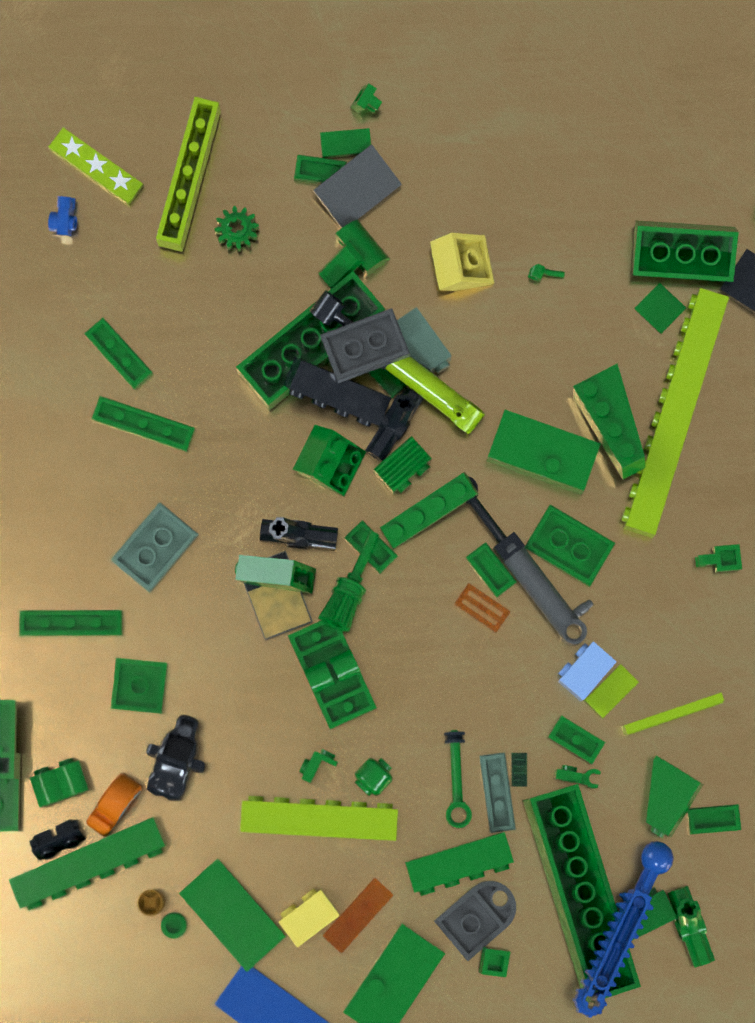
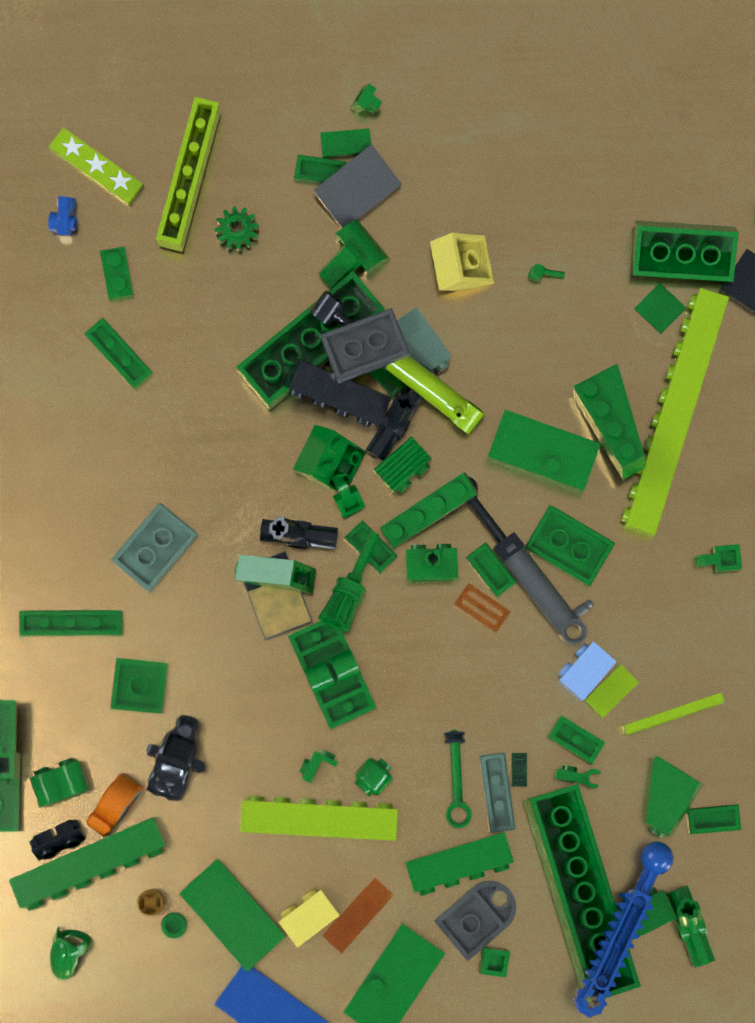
(64, 955): none -> green piece
(116, 273): none -> green plate
(143, 424): green tile -> none
(348, 499): none -> green plate
(431, 564): none -> green brick

